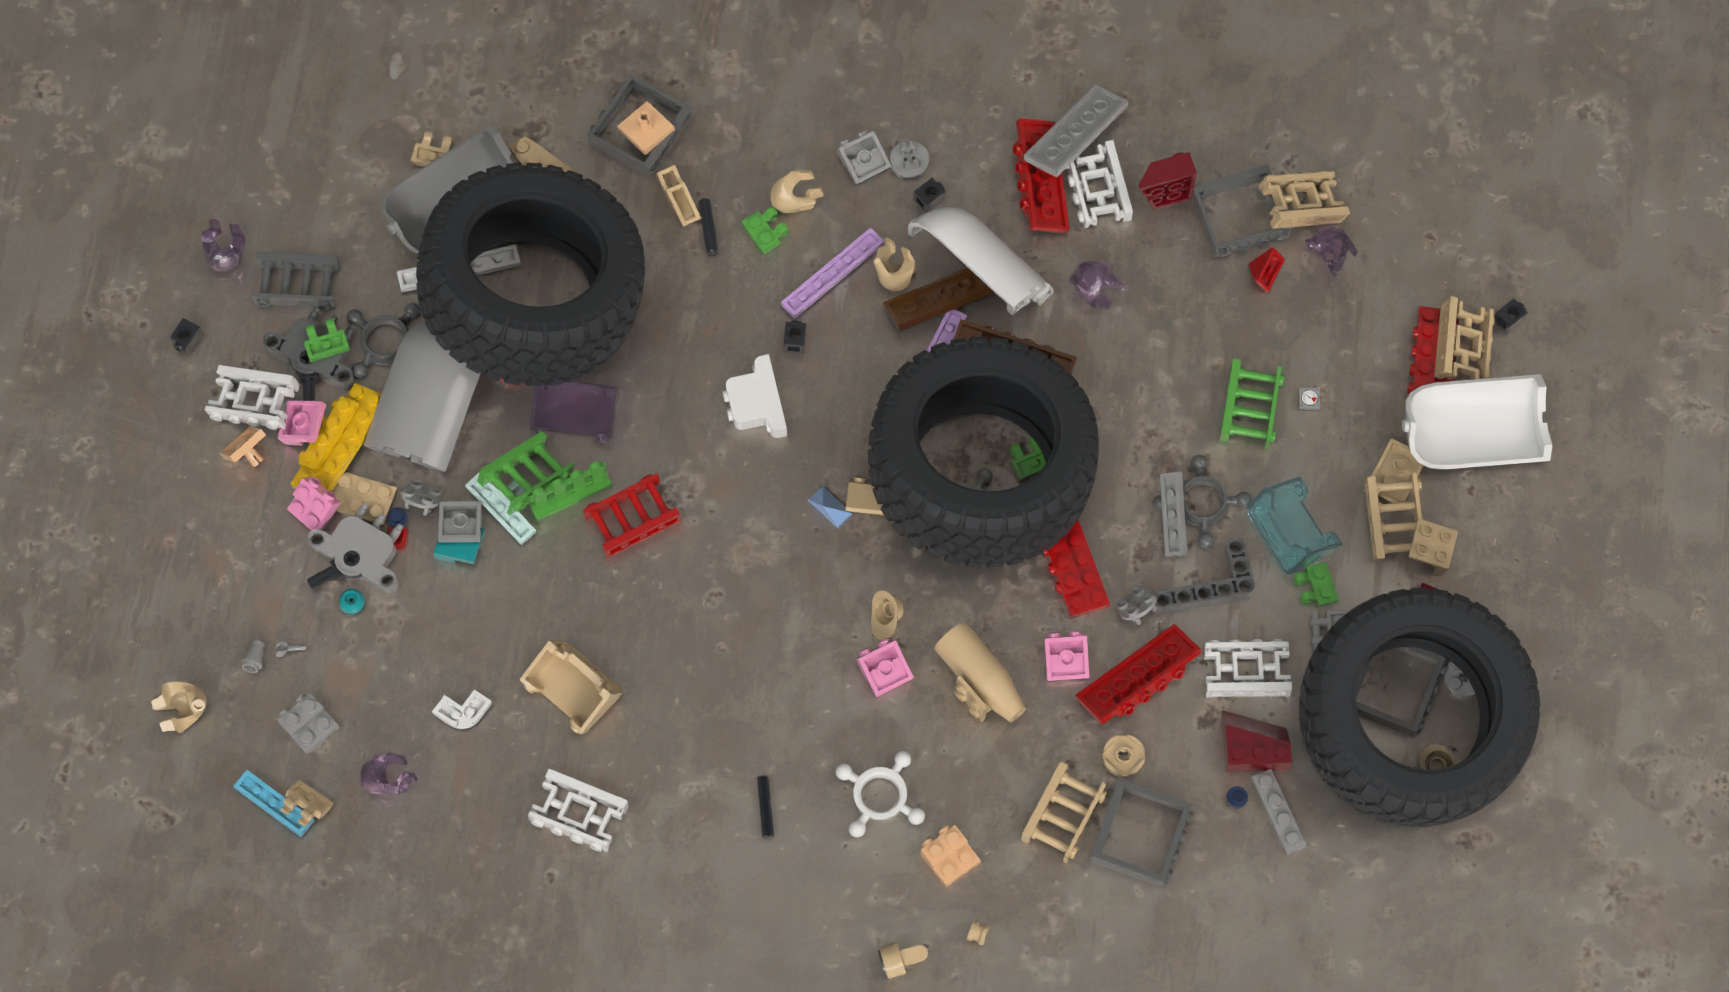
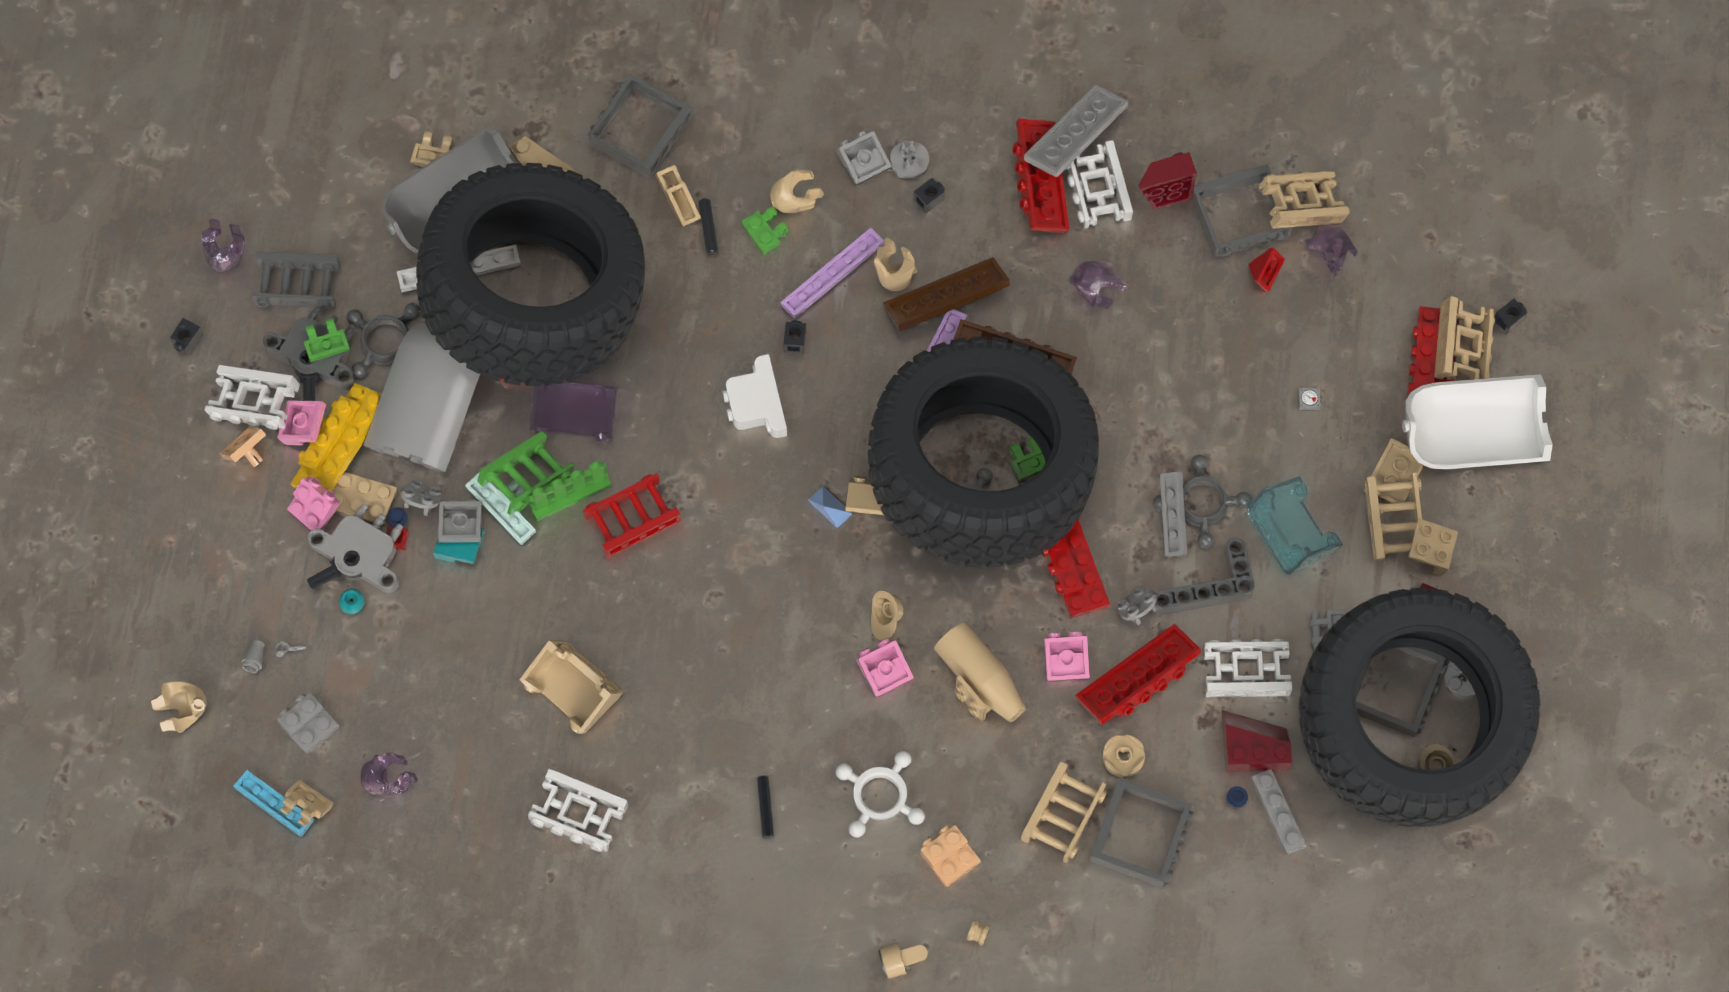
(465, 715): white plate -> none
(646, 128): light nougat tile -> none
(984, 255): white panel -> none
(1232, 409): bright green fence -> none
(1321, 583): bright green plate -> none

